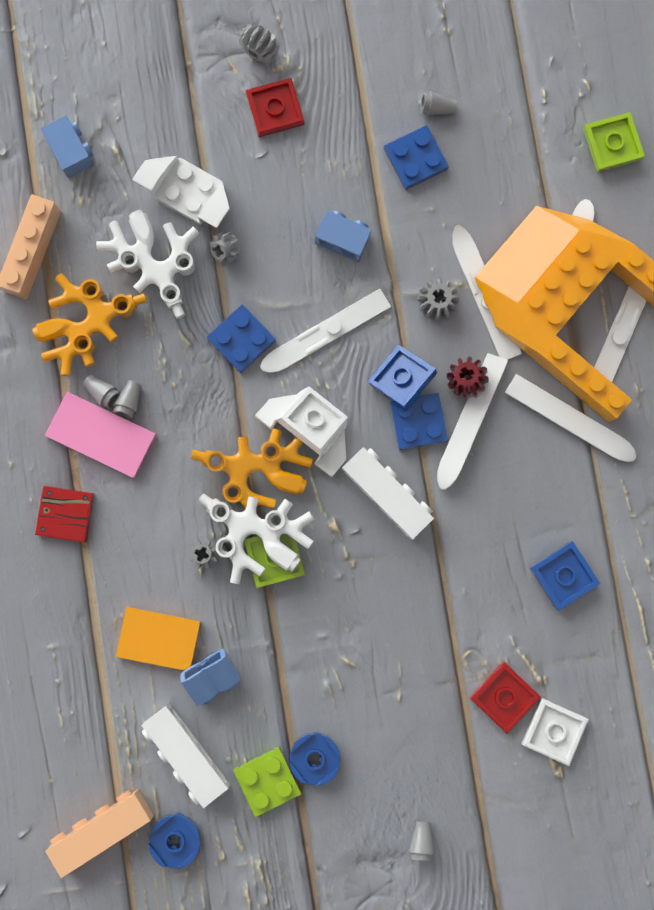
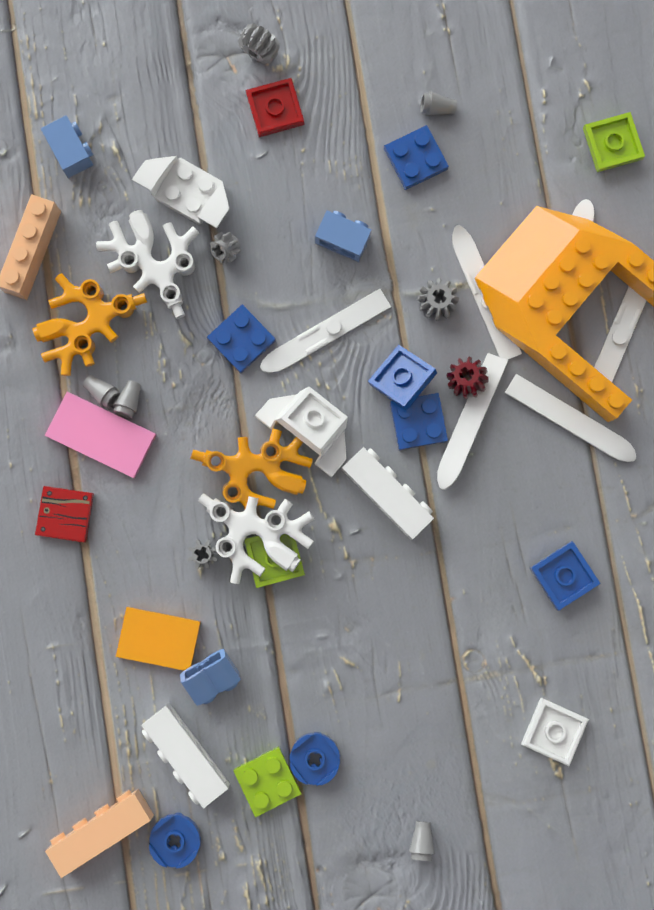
(505, 697): red tile -> none

